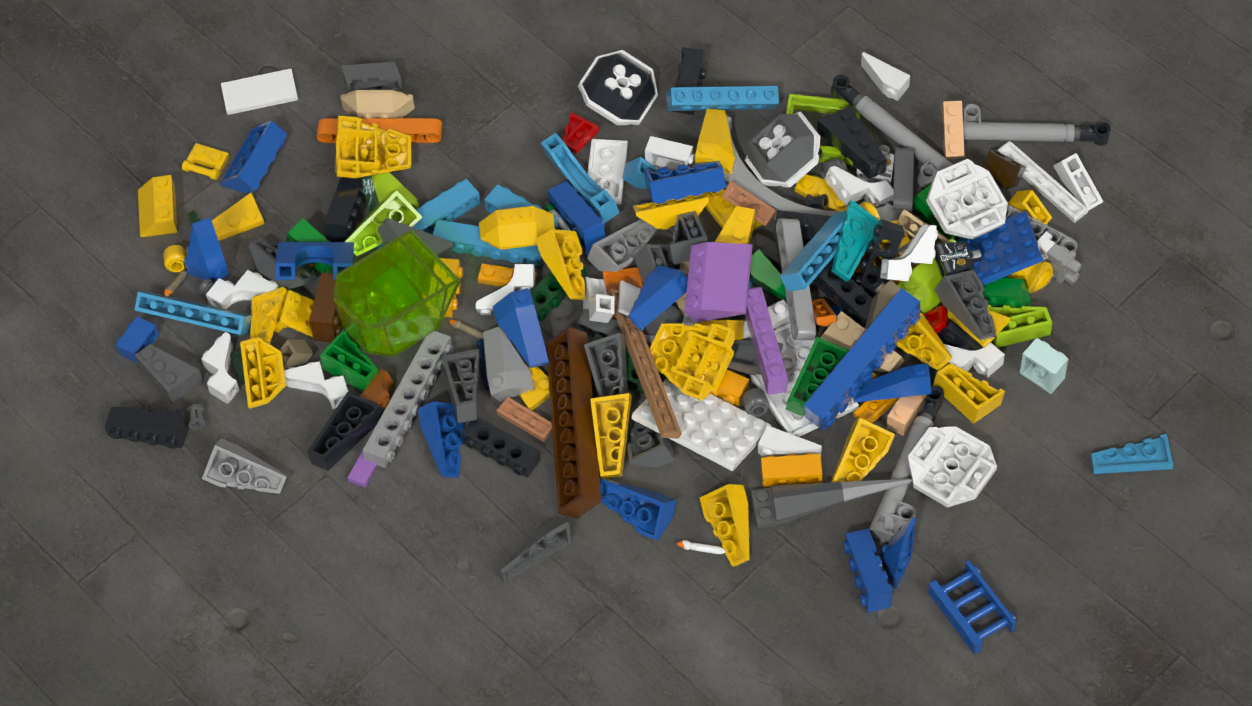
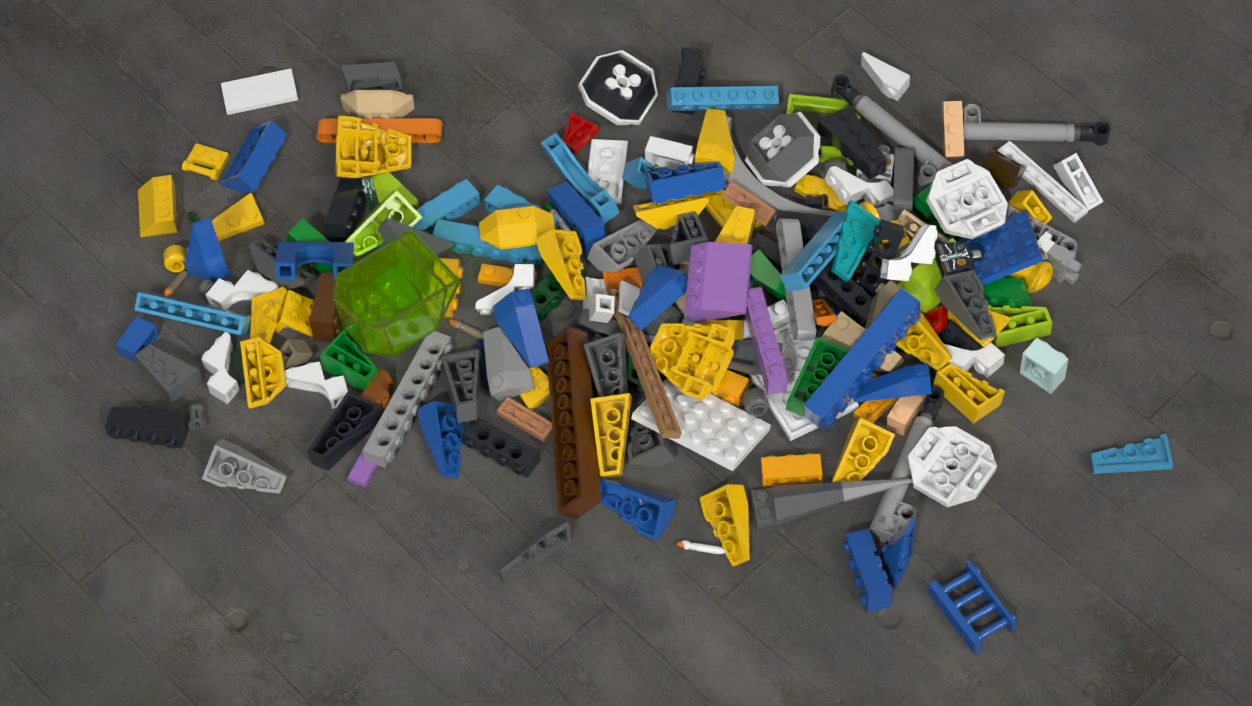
(780, 443): white slope -> none

